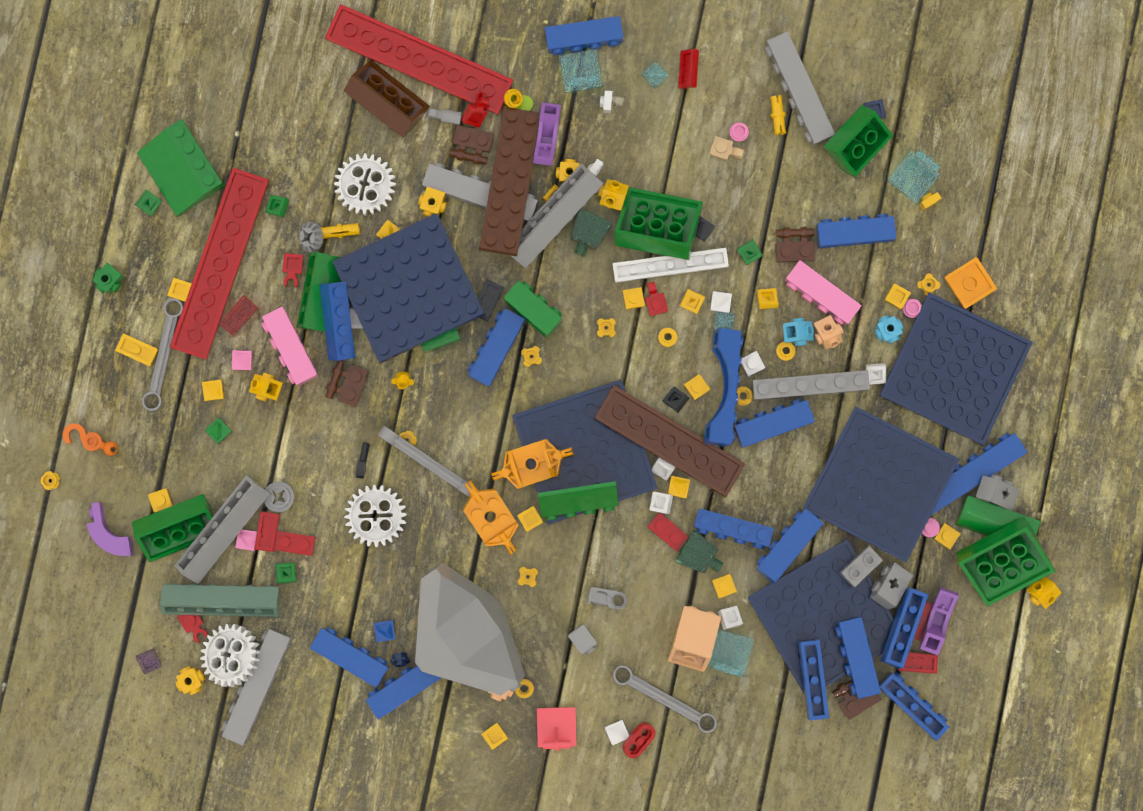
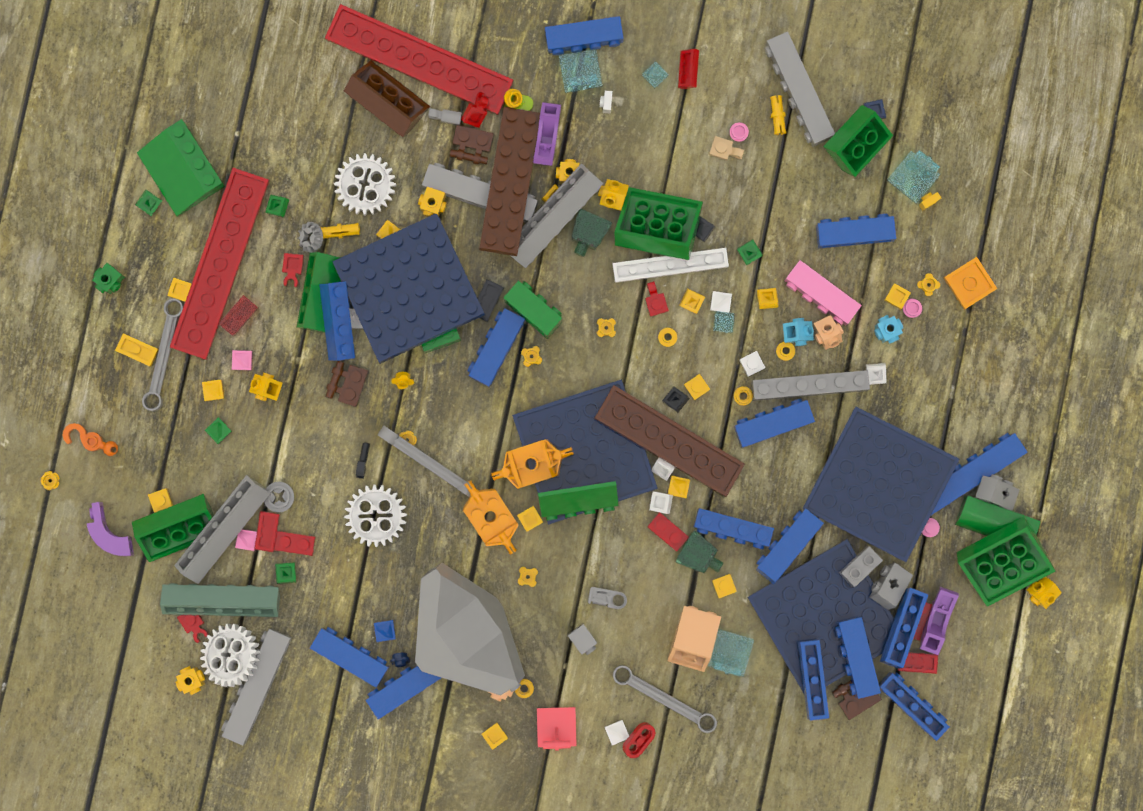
(148, 661): tile -> none
(290, 346): bright pink brick -> none
(596, 167): white tile -> none
(633, 298): yellow plate -> none
(727, 350): blue arch -> none
(730, 617): white plate -> none
(795, 251): reddish brown plate -> none
(947, 536): yellow plate -> none
(956, 369): dark blue plate -> none

